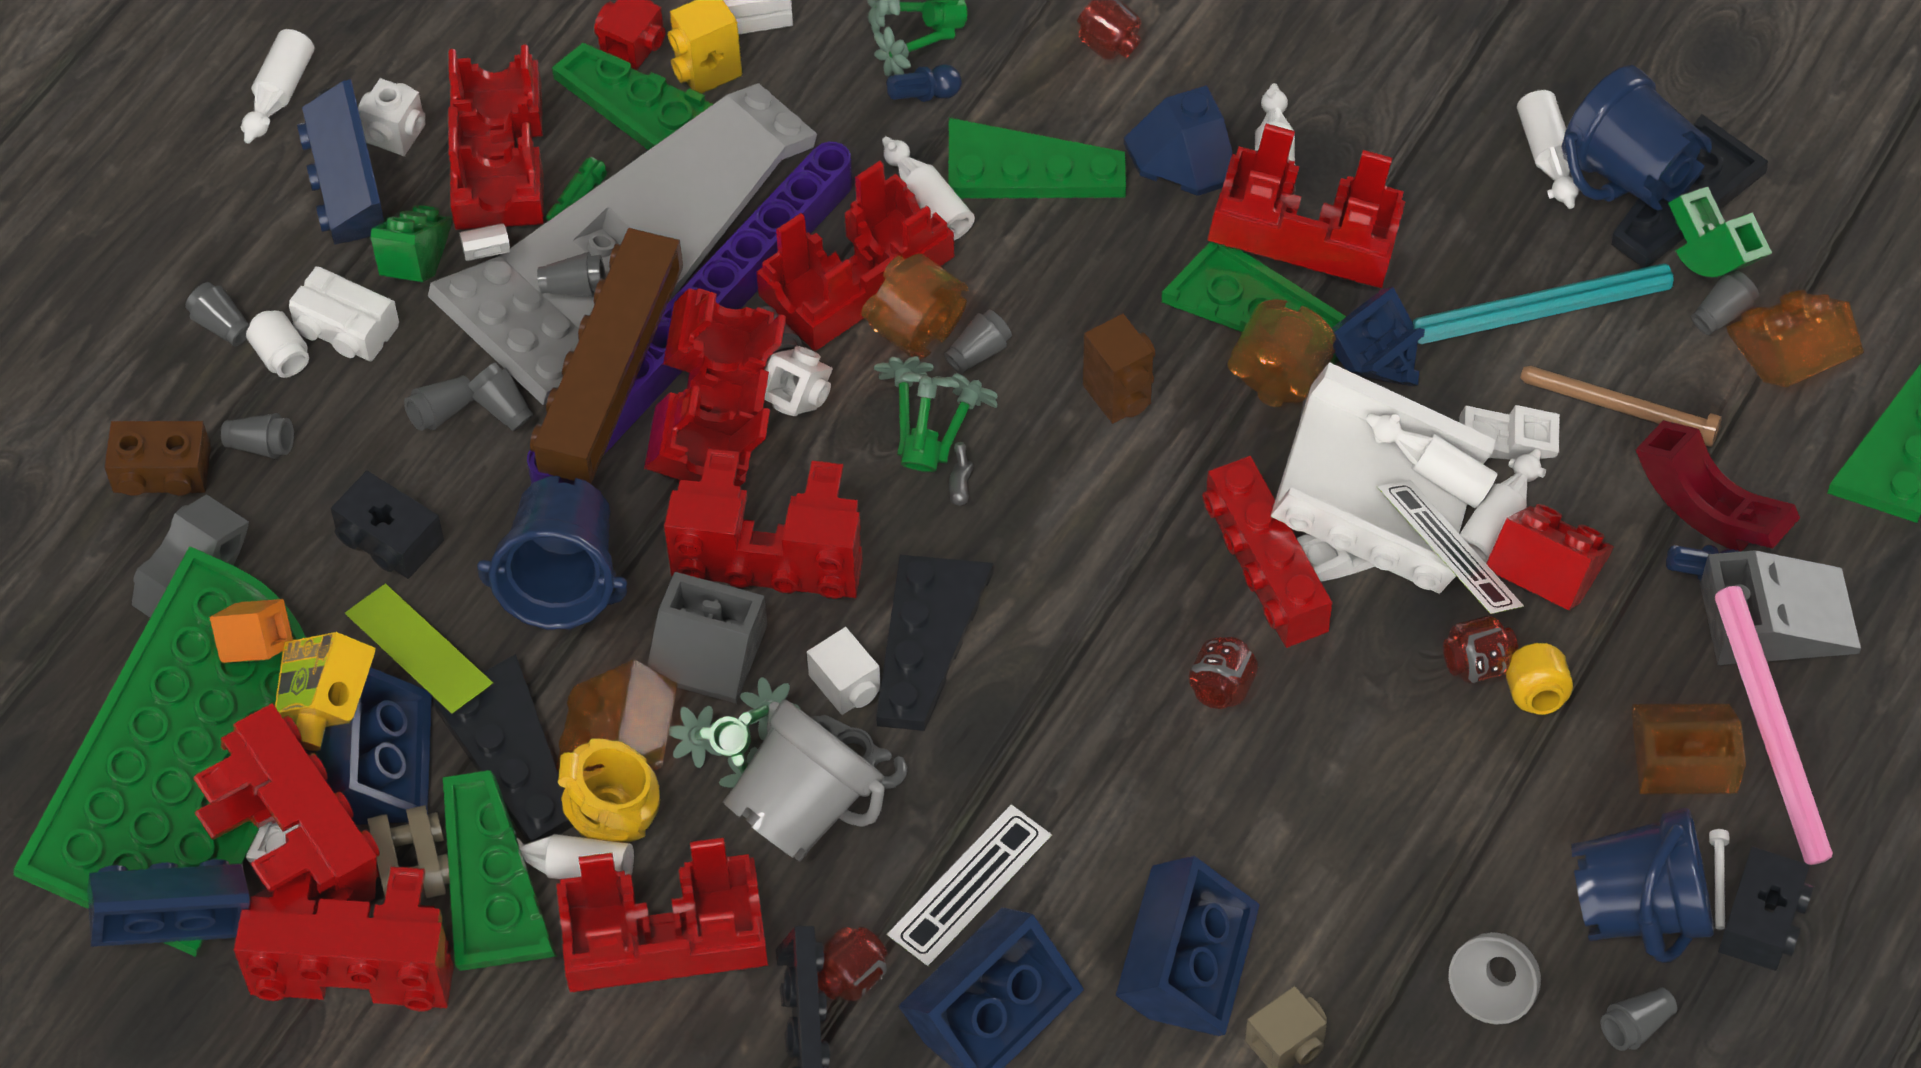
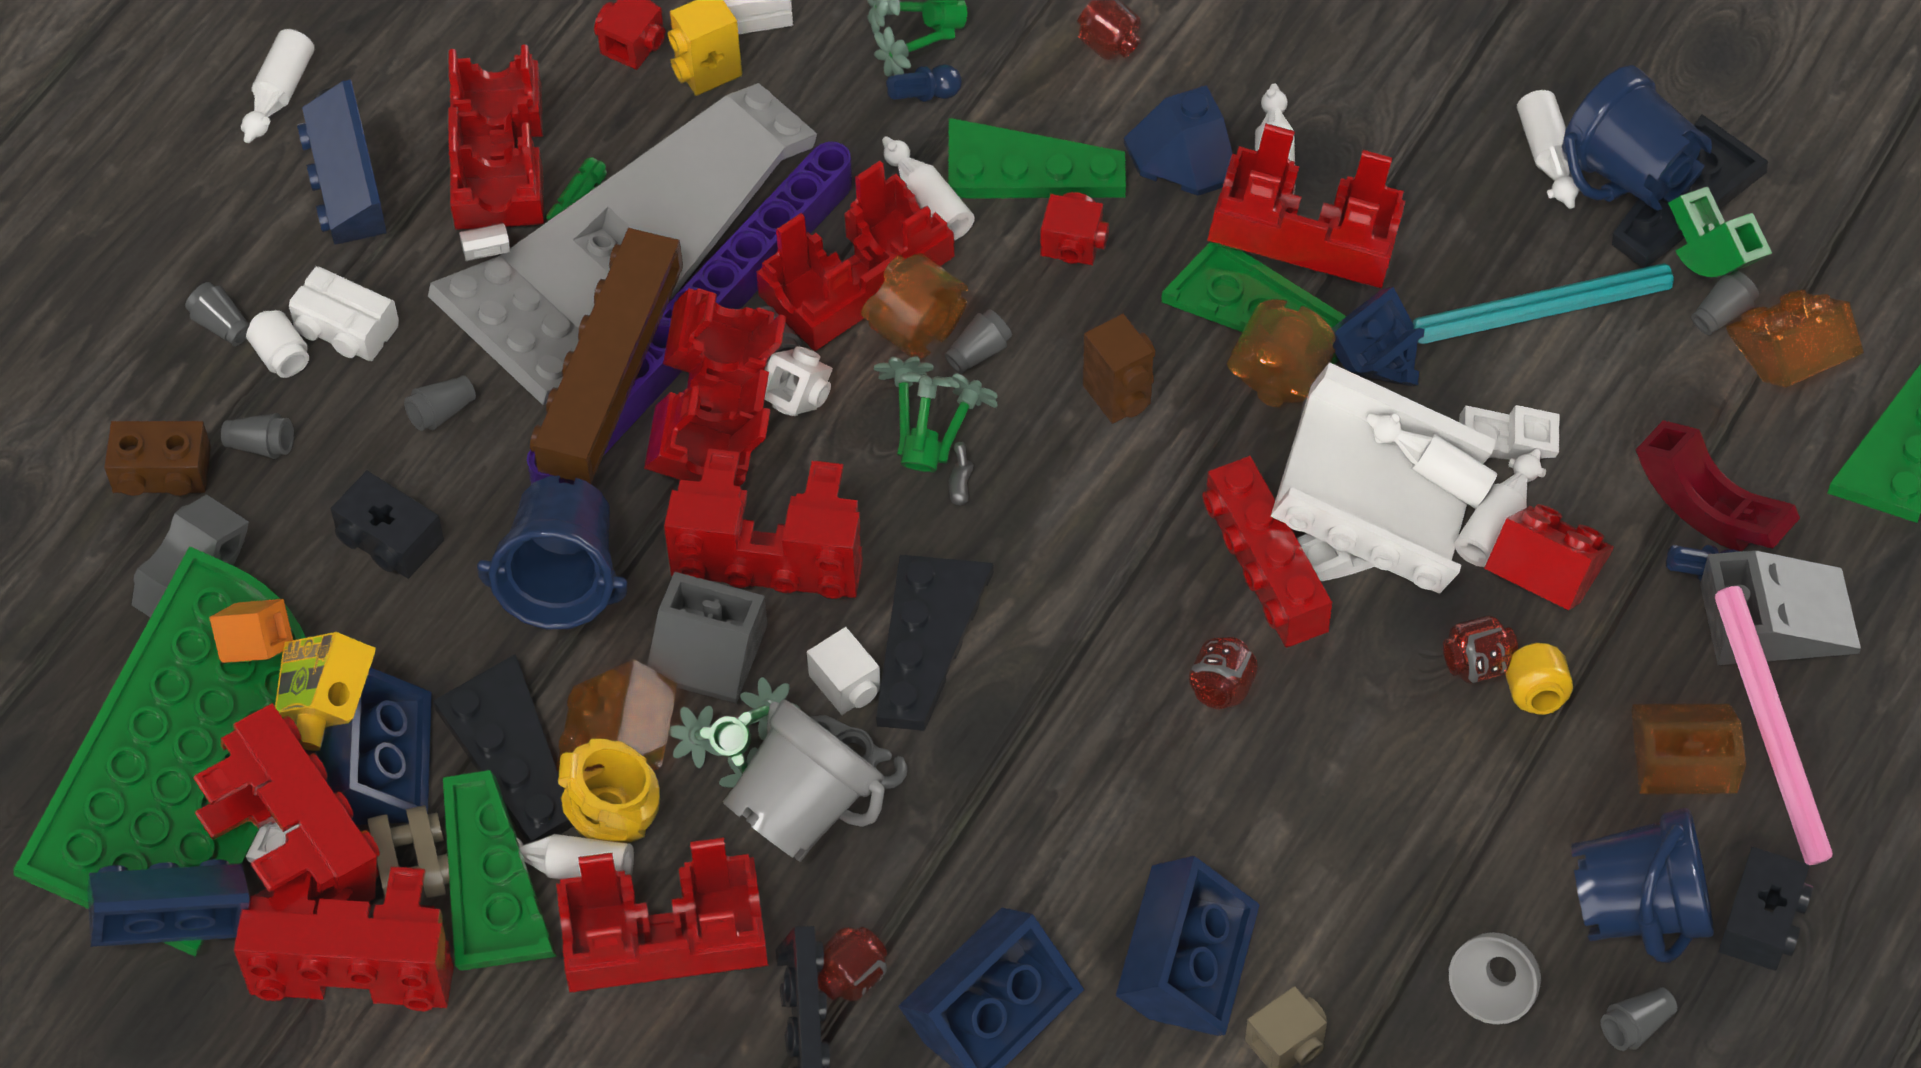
(391, 116): white brick -> none
(411, 243): green slope -> none
(418, 648): lime sticker -> none
(500, 396): dark grey cone -> none
(572, 275): dark grey cone -> none
(629, 99): green wing -> none
(969, 885): white sticker -> none
(1073, 228): none -> red brick
(1450, 546): white sticker -> none
(1620, 402): medium nougat bar -> none
(1719, 839): white piece -> none

